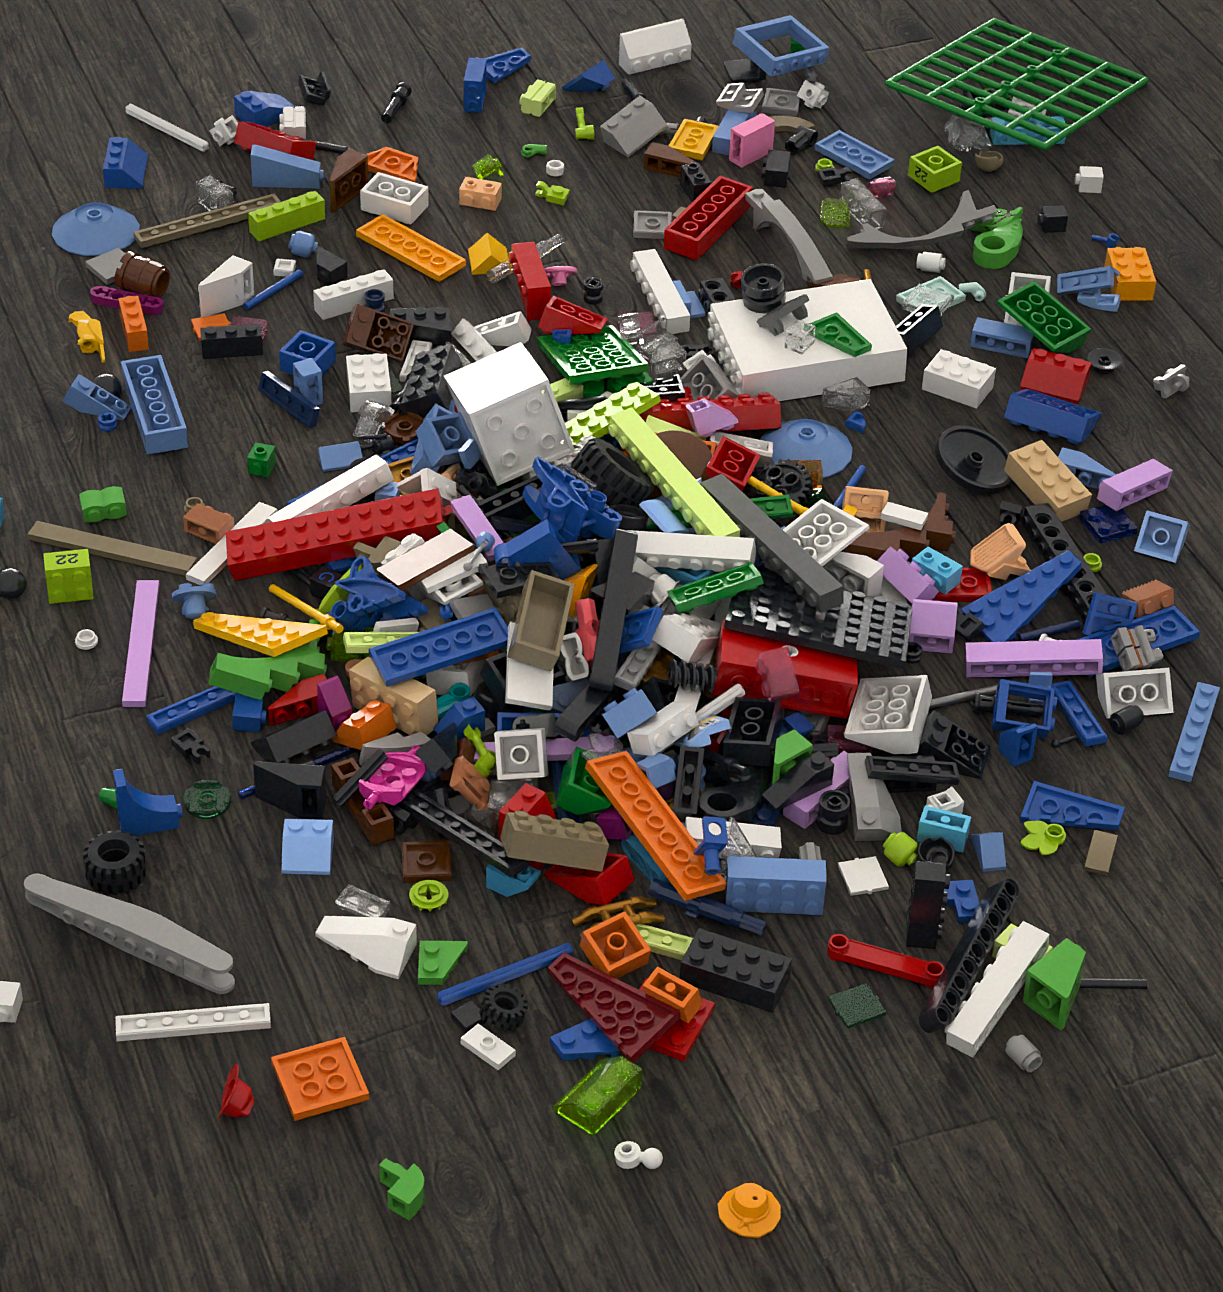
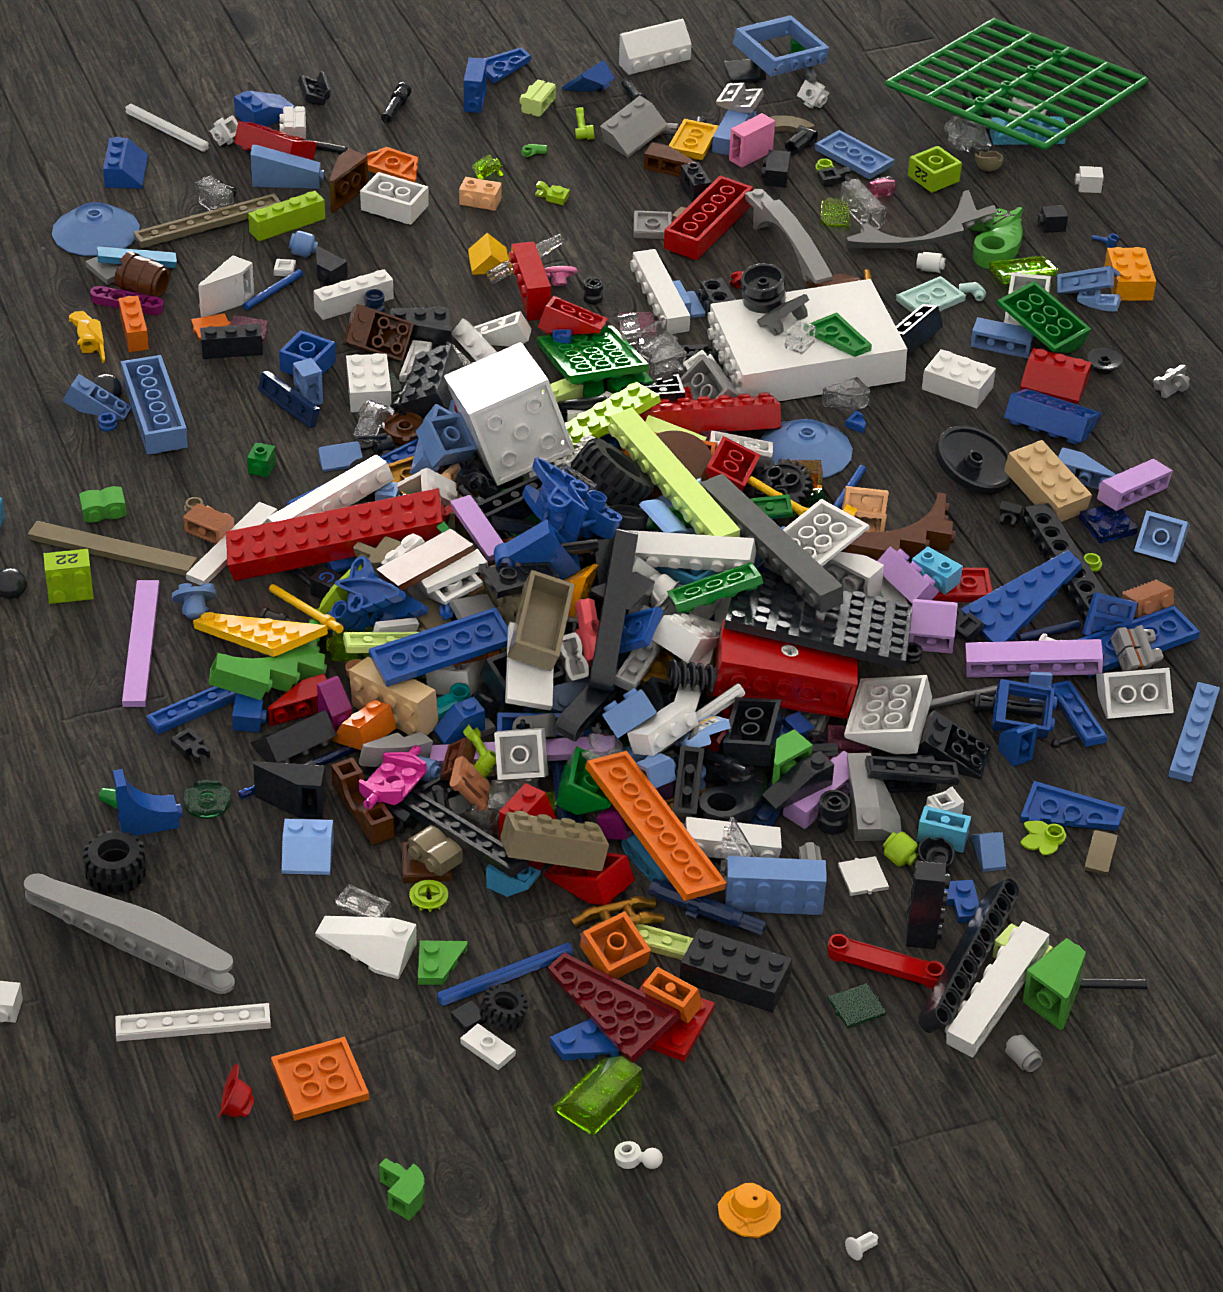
(86, 639): white plate -> none
(114, 255): none -> tile
(364, 774): black axle -> none
(411, 248): light orange plate -> none
(435, 850): none -> dark tan brick
(440, 749): black slope -> none
(469, 453): medium blue tile -> none
(482, 546): hinge -> none
(555, 168): white tile -> none
(709, 417): lavender slope -> none
(712, 844): blue bracket -> none
(777, 674): clear pink brick -> none
(781, 102): light grey tile -> none
(857, 1246): none -> white piece
(904, 516): white tile -> none
(926, 295): clear tile -> none
(1000, 553): light nougat piece -> none
(1031, 265): none -> clear neon green plate
(1126, 719): black brick -> none

